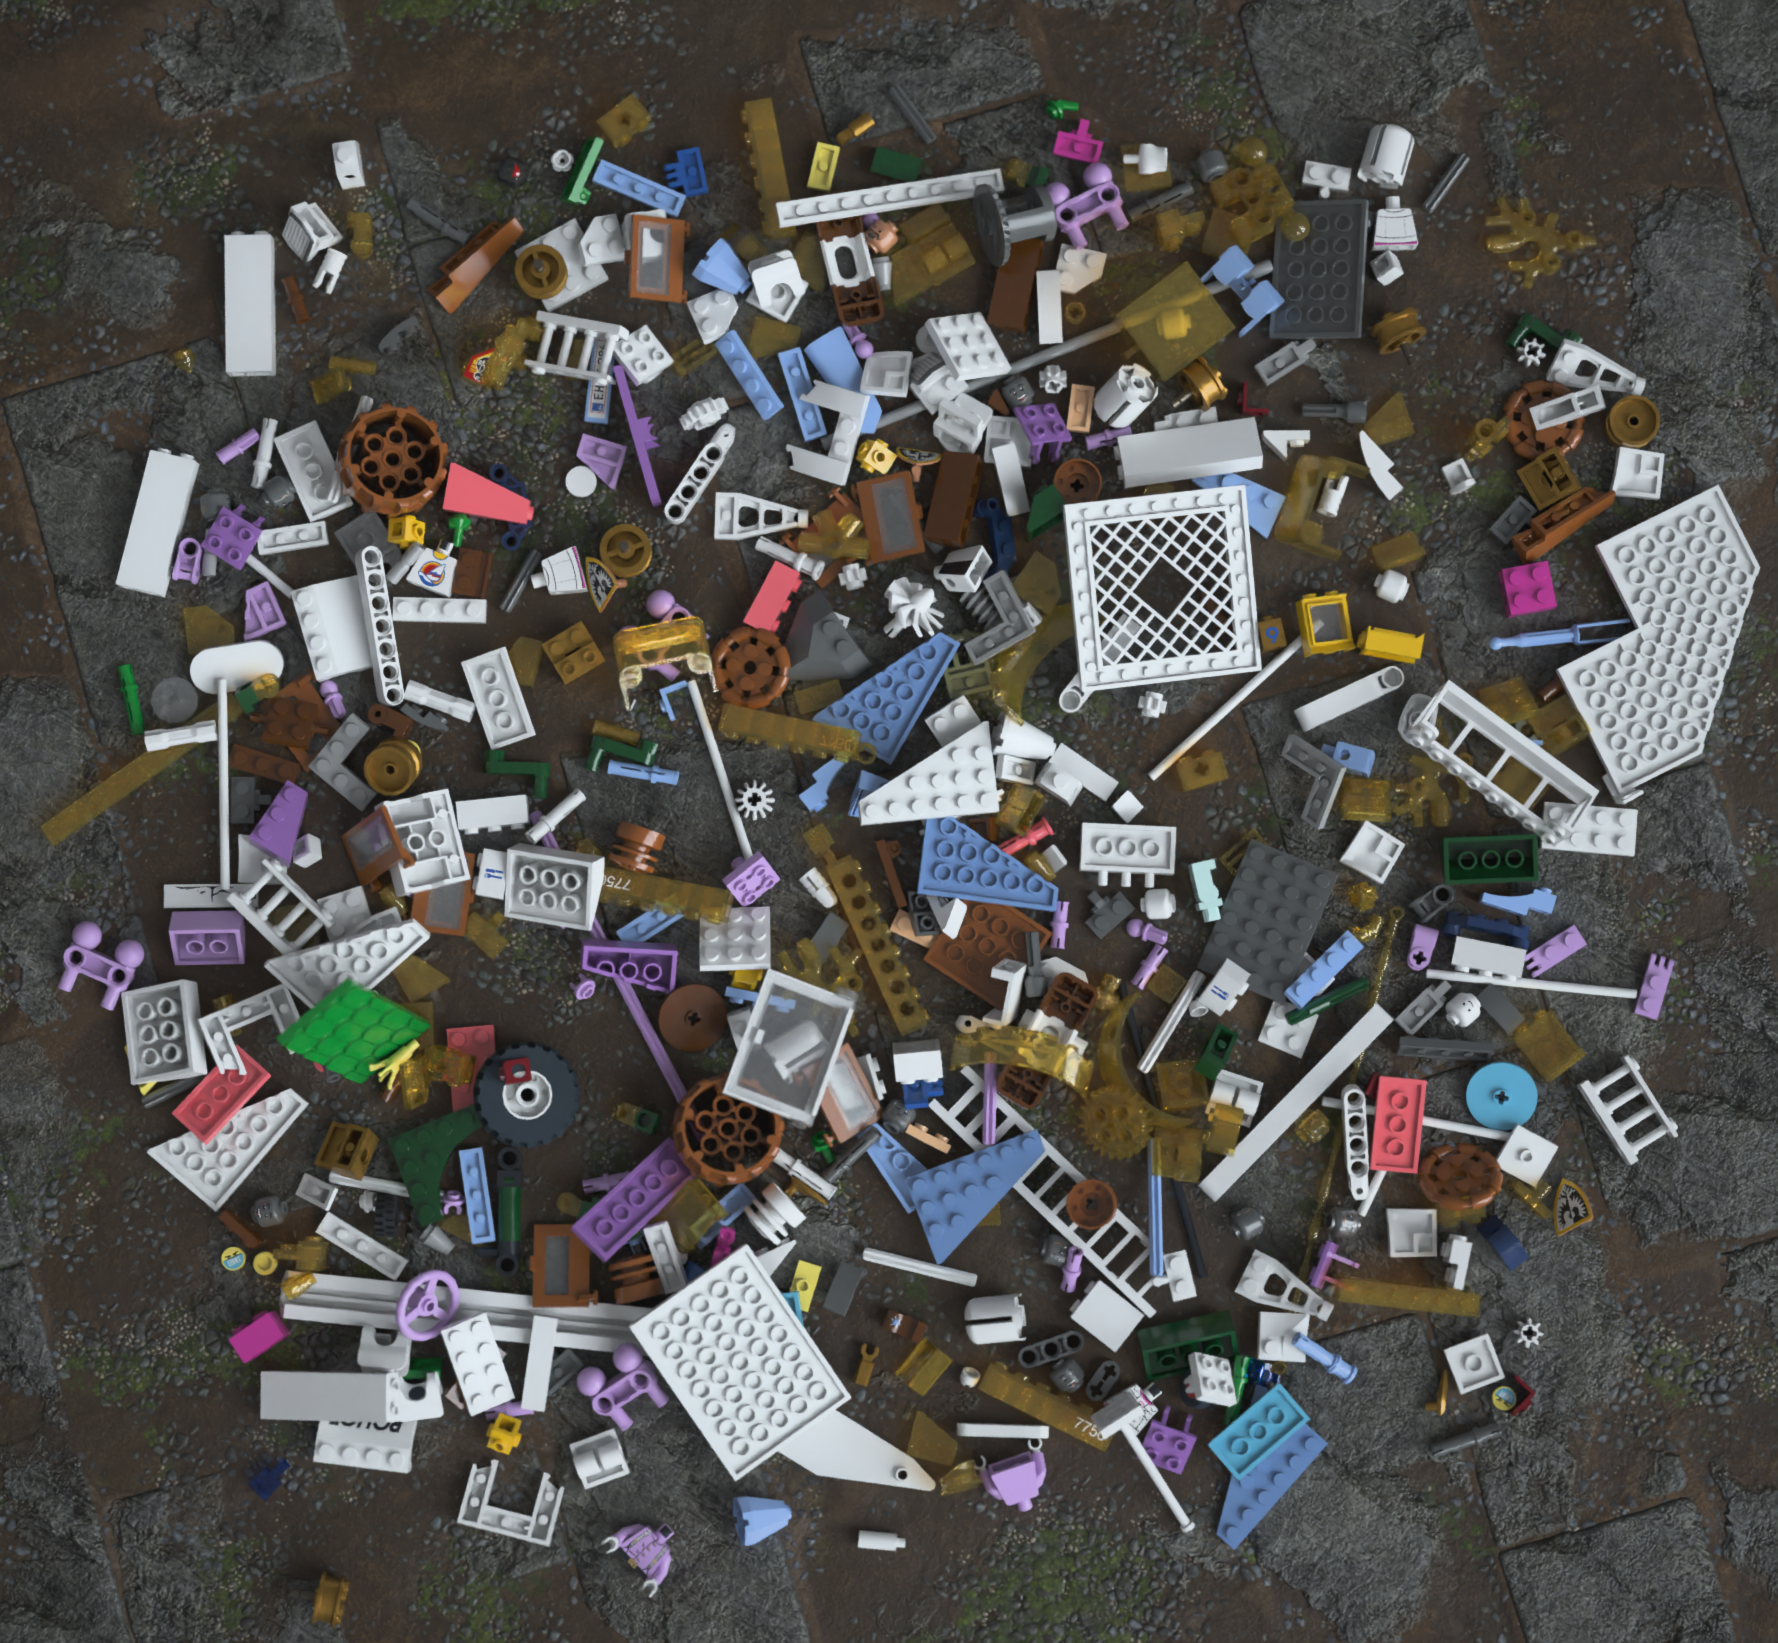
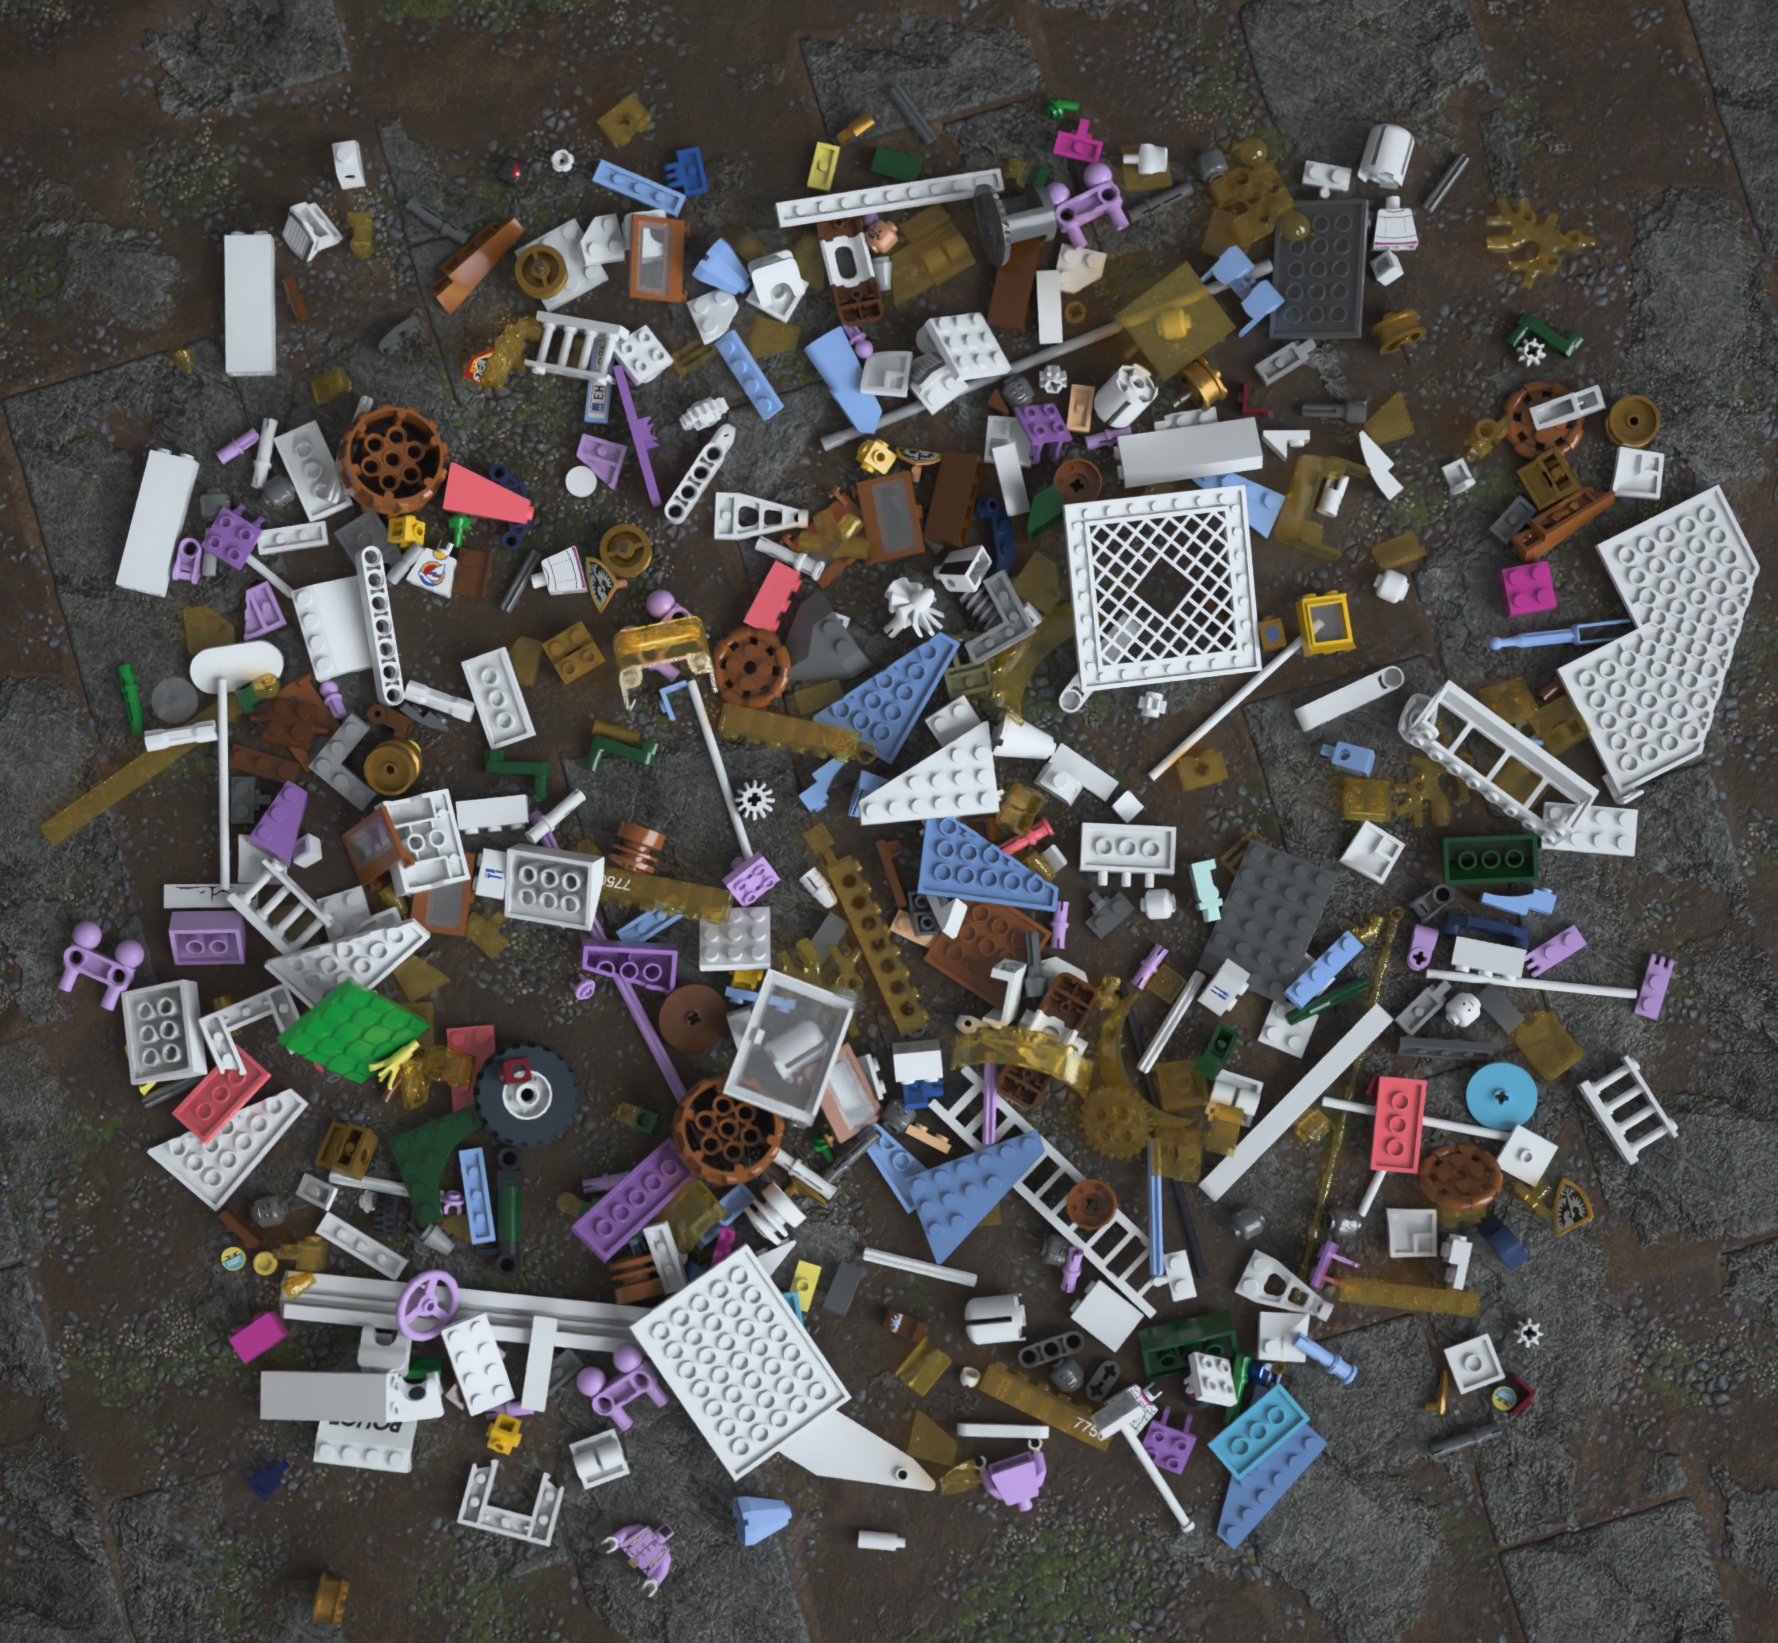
(331, 265): white hinge -> none
(353, 365): clear yellow pin -> none
(439, 610): white plate -> none
(560, 1268): dark orange piece -> none
(575, 190): green hinge -> none
(653, 773): light blue pin -> none
(769, 164): clear yellow brick -> none
(799, 383): light blue plate -> none
(852, 411): white wedge -> none
(852, 576): white gear -> none
(864, 1367): pearl gold bar -> none
(961, 423): white piece -> none
(1015, 770): white slope -> none
(1137, 928): lavender axle -> none
(1171, 228): clear yellow brick -> none
(1197, 1009): white hinge -> none
(1327, 774): light grey plate -> none
(1356, 1178): white piece -> none
(1363, 896): clear yellow gear -> none
(1390, 645): yellow window -> none
(1568, 358): white plate -> none

